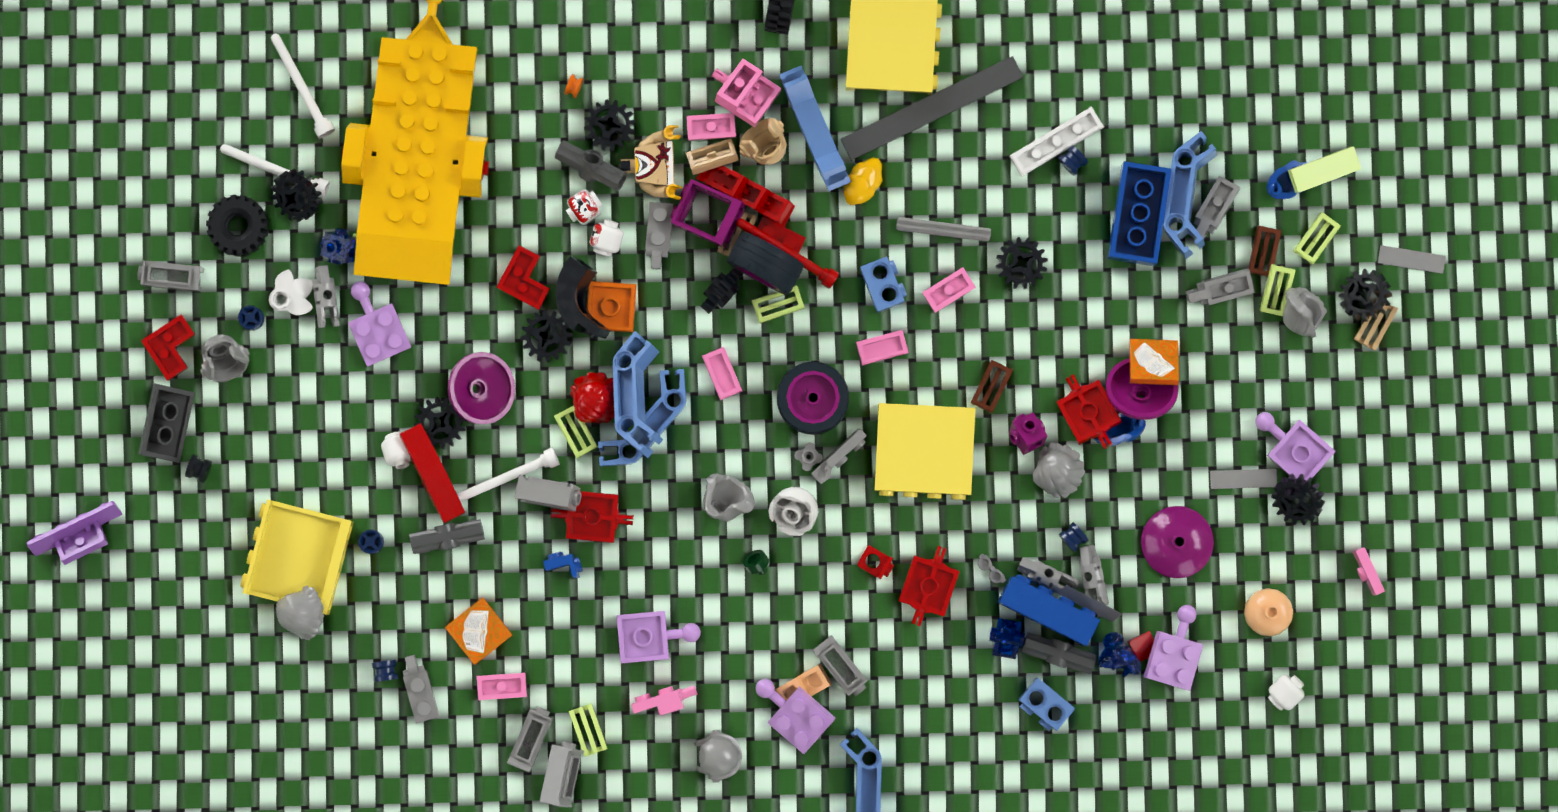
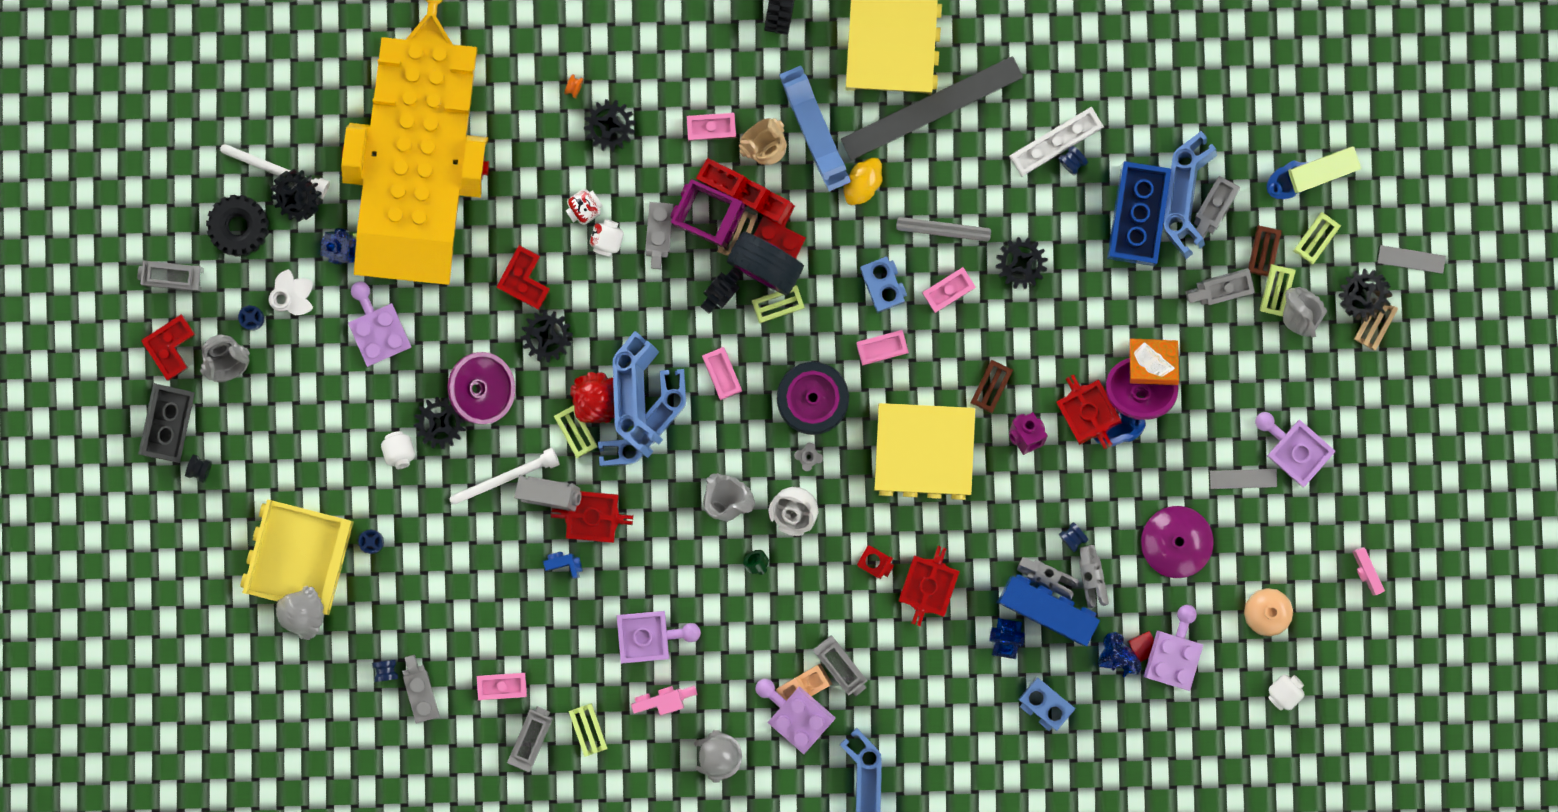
(78, 535): medium lavender bracket -> none
(322, 125): white piece -> none
(325, 285): light grey hinge -> none
(432, 473): red slope -> none
(446, 536): dark grey piece -> none
(478, 631): tile -> none
(561, 774): light grey window -> none
(570, 298): black arch -> none
(590, 165): dark grey piece -> none
(612, 305): orange tile -> none
(655, 164): torso -> none
(712, 159): tan tile -> none
(746, 92): bright pink plate -> none
(825, 275): red piece -> none
(838, 456): light grey hinge -> none
(995, 575): light grey piece -> none
(1058, 470): light grey hair -> none
(1058, 653): dark grey piece -> none
(1089, 603): light grey sticker -> none
(1287, 495): black gear -> none

